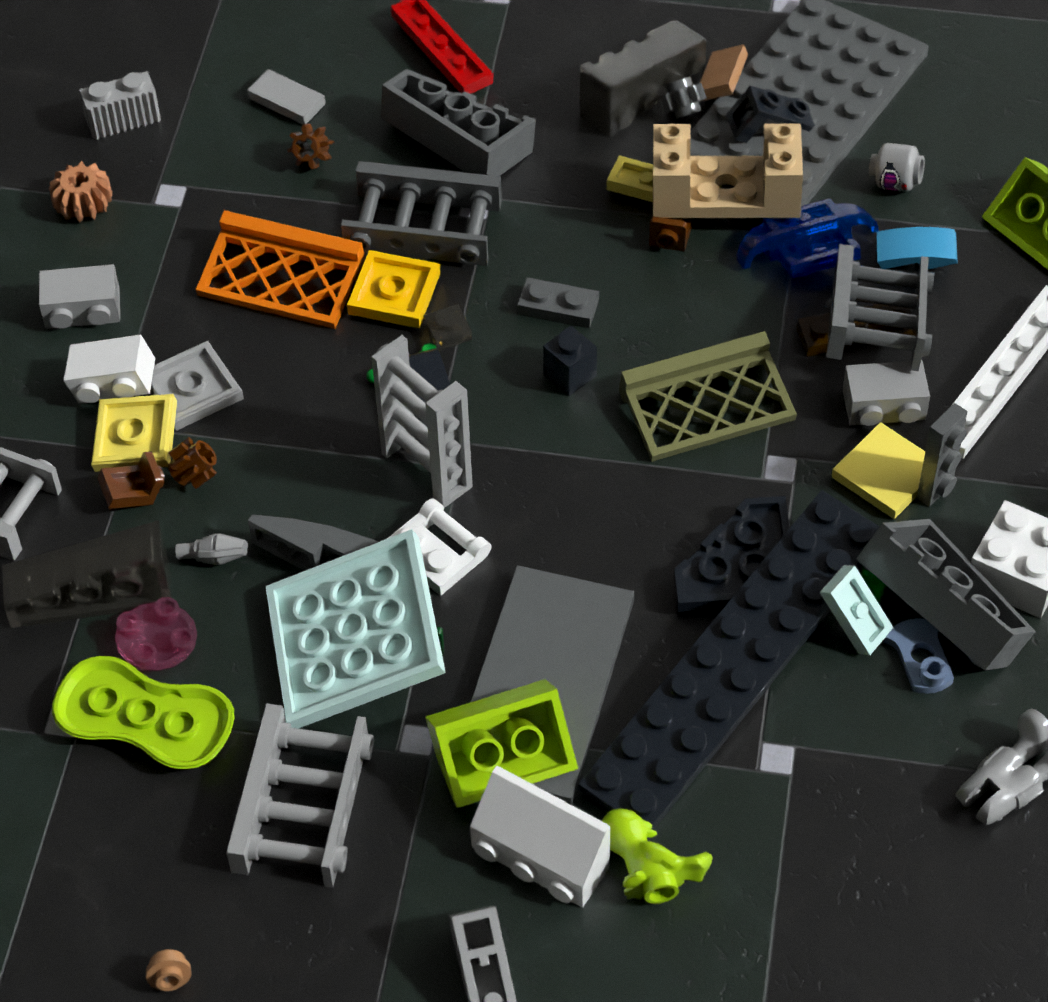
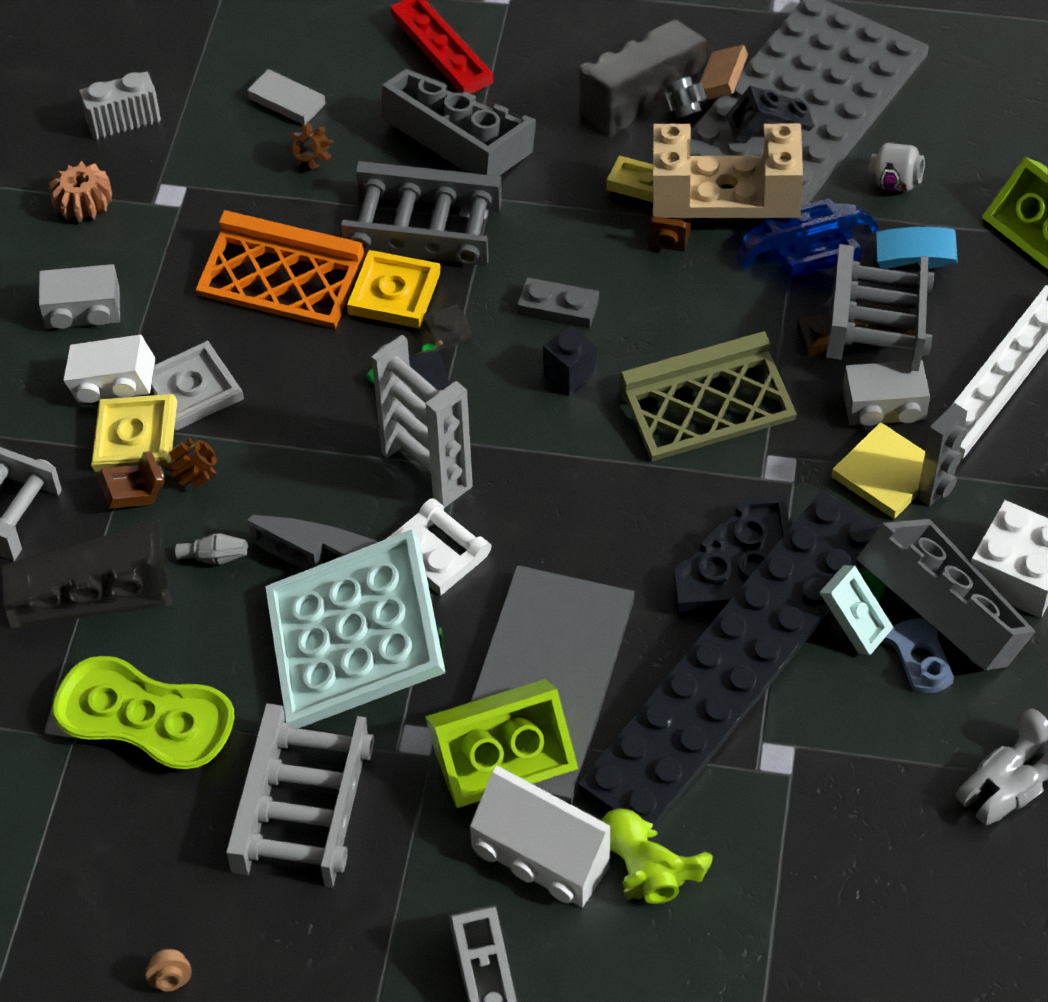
(155, 635): clear pink dish -> none

